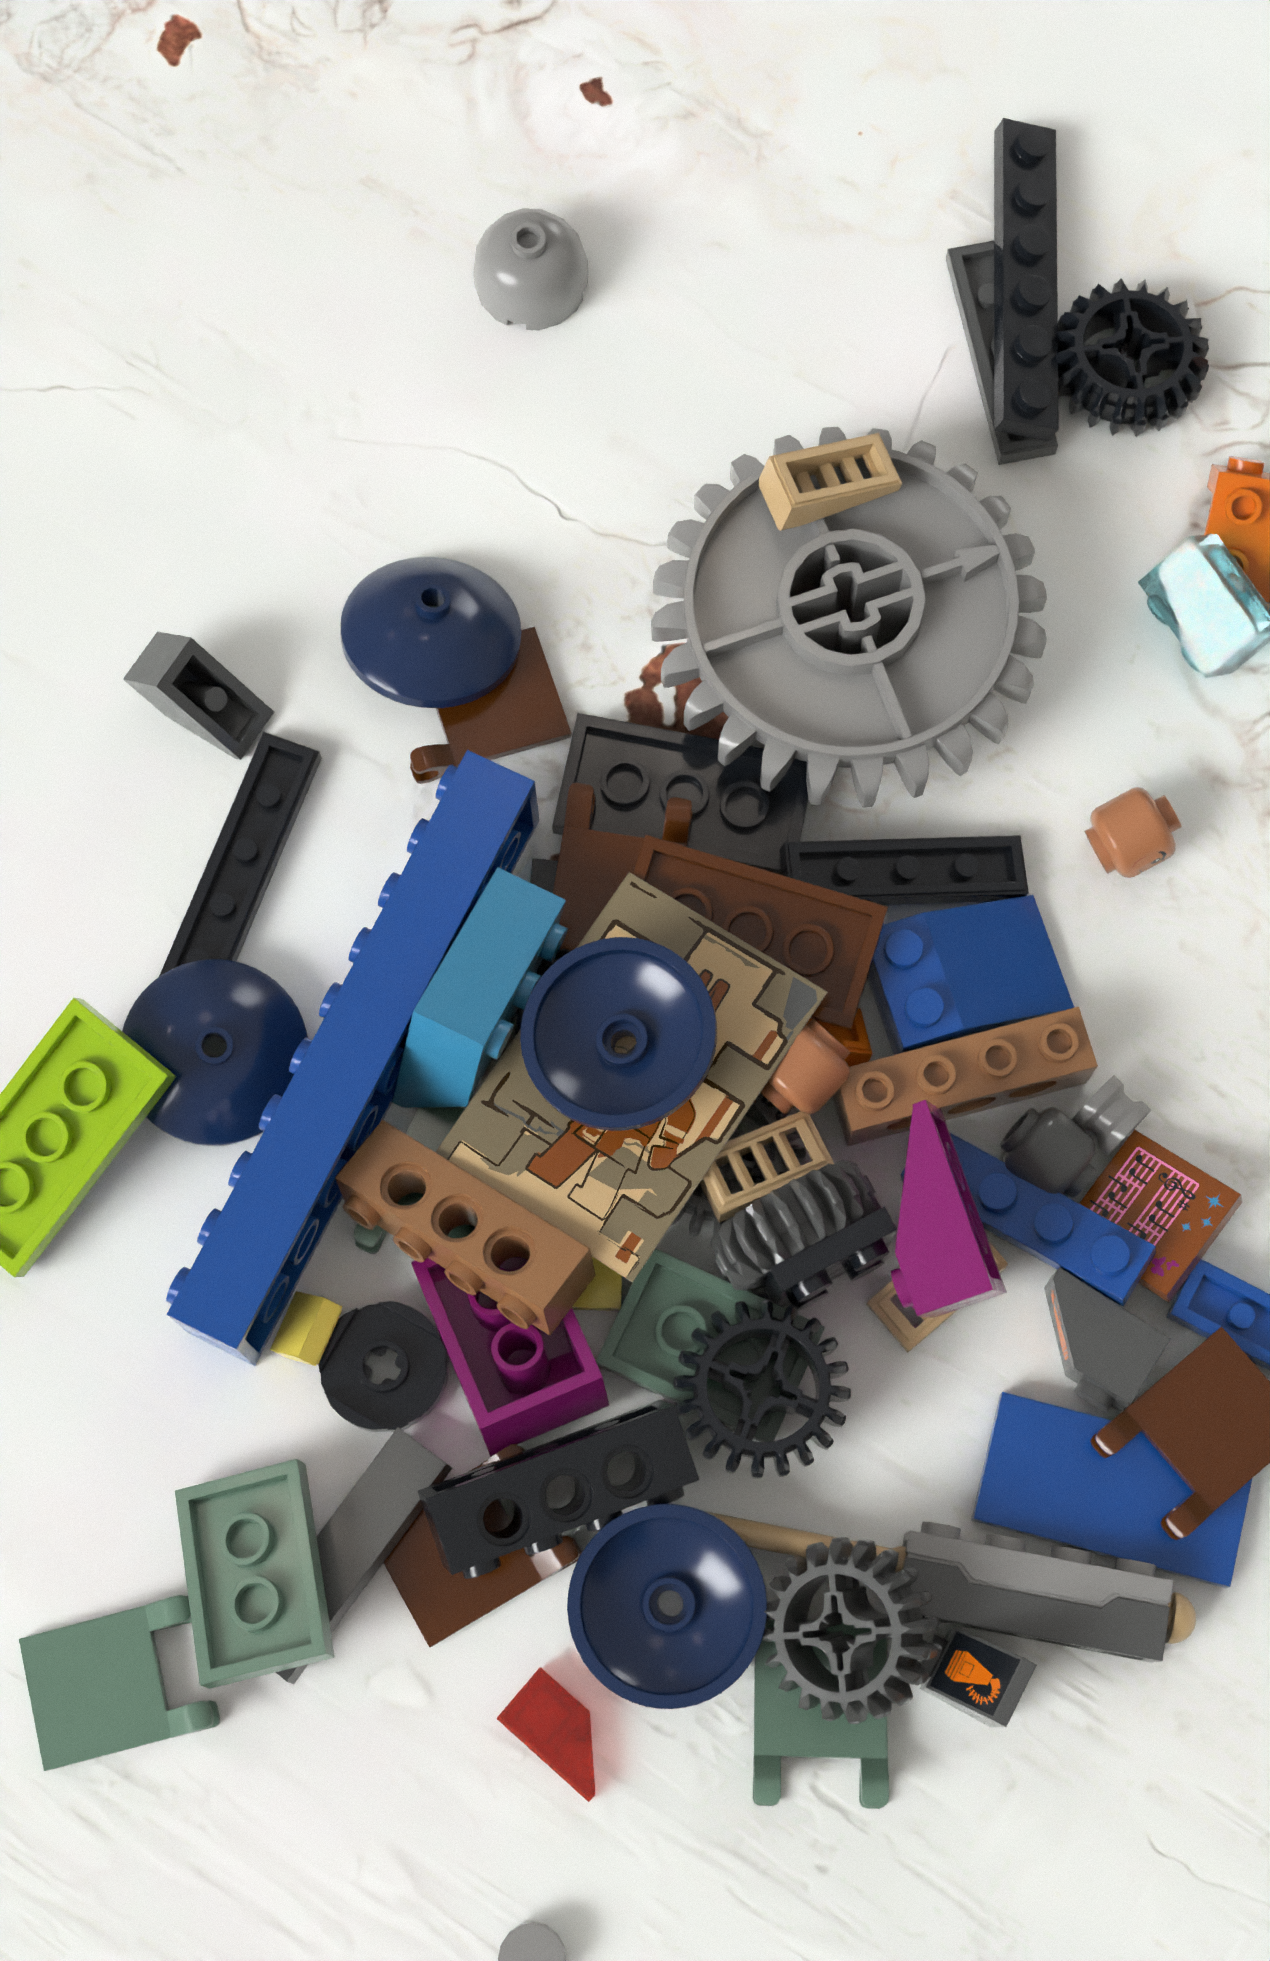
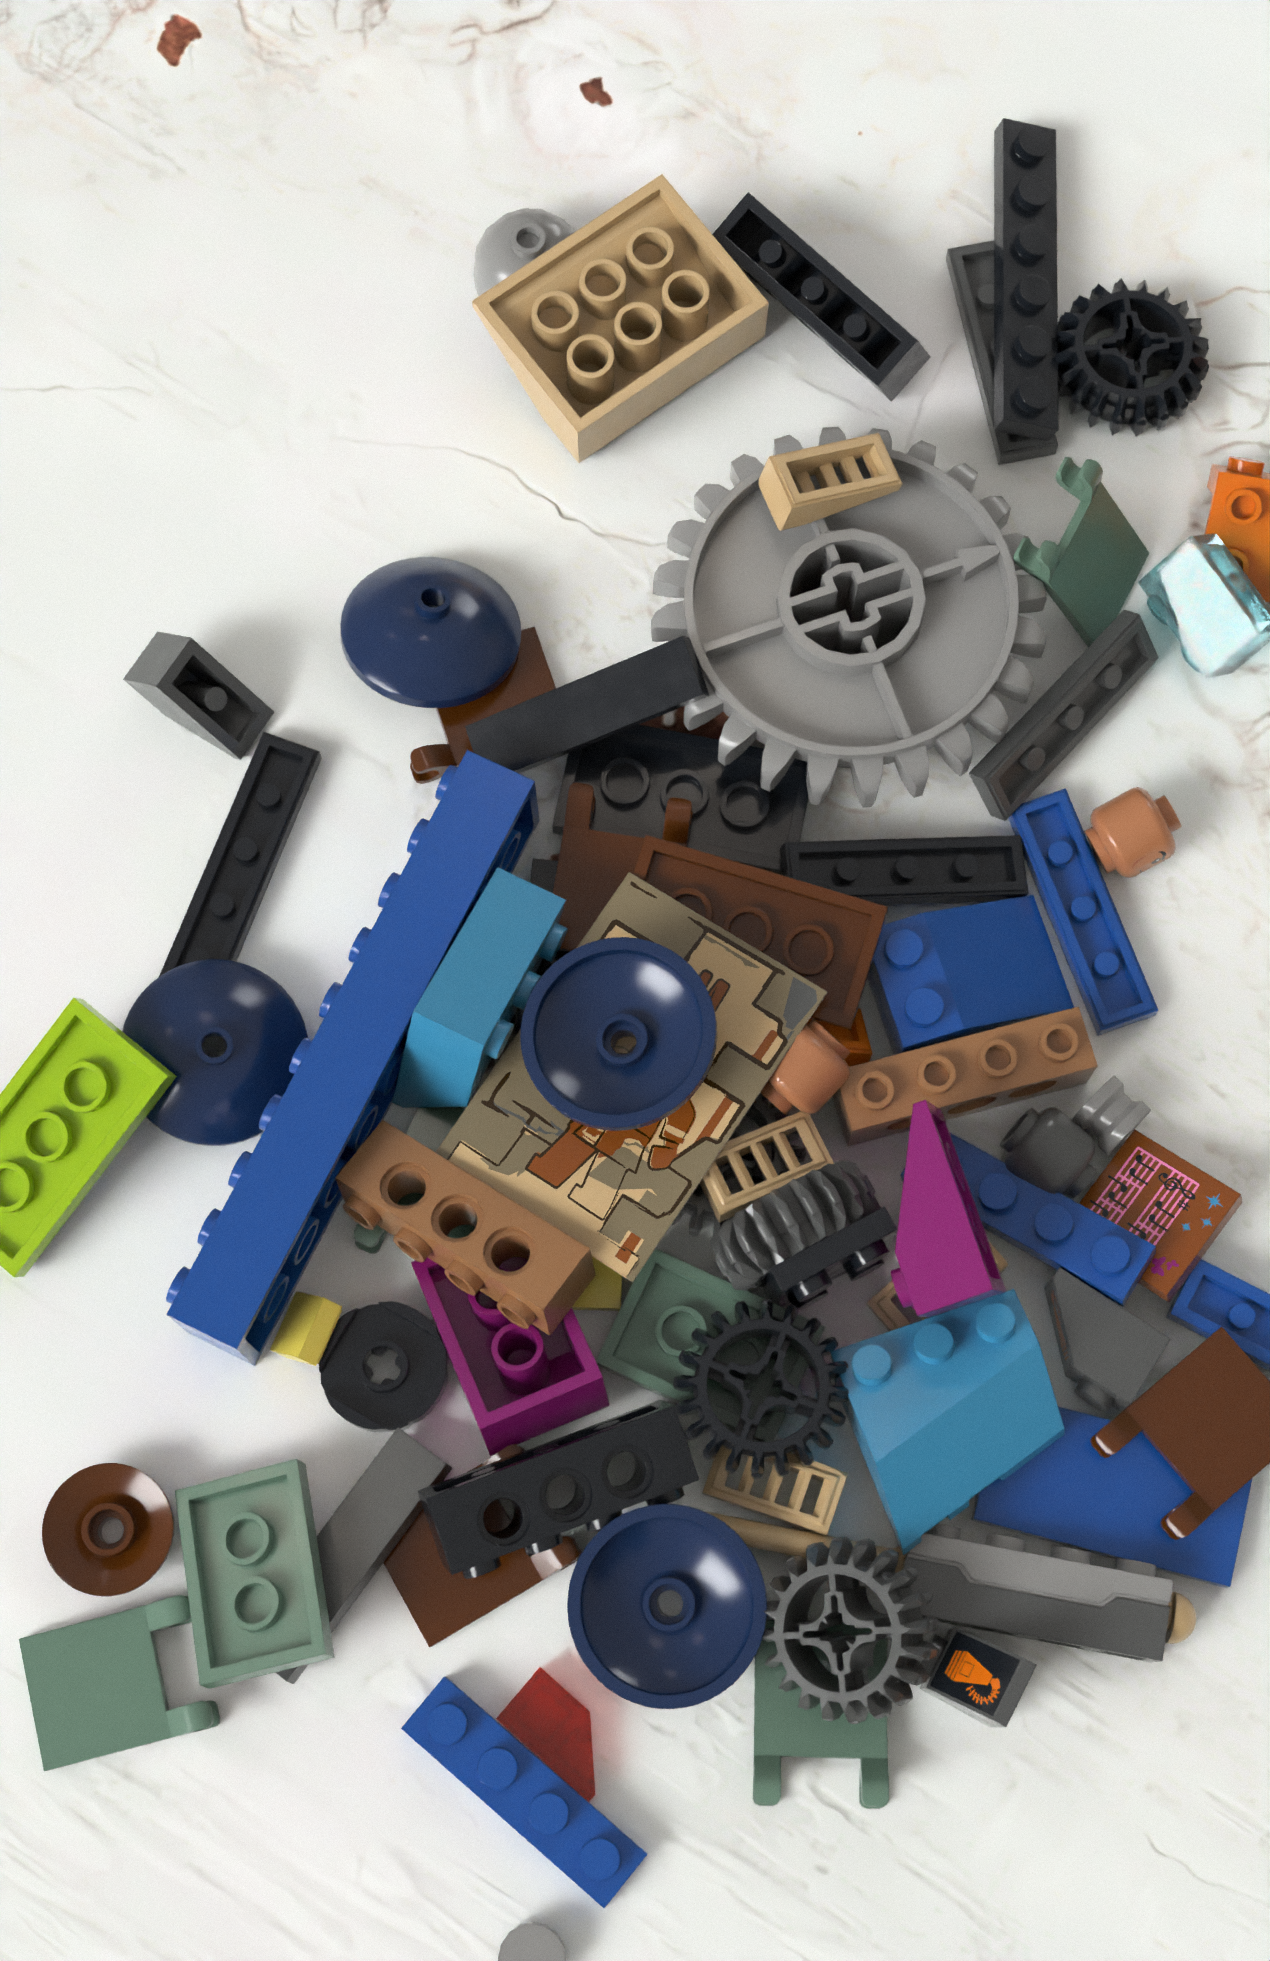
(75, 1525): none -> reddish brown dish
(524, 1791): none -> blue plate
(591, 707): none -> black tile
(622, 317): none -> tan slope
(821, 297): none -> black brick
(825, 1507): none -> tan slope
(948, 1409): none -> dark azure wedge
(1064, 715): none -> dark grey tile
(1082, 913): none -> blue tile
(1095, 558): none -> sand green flag

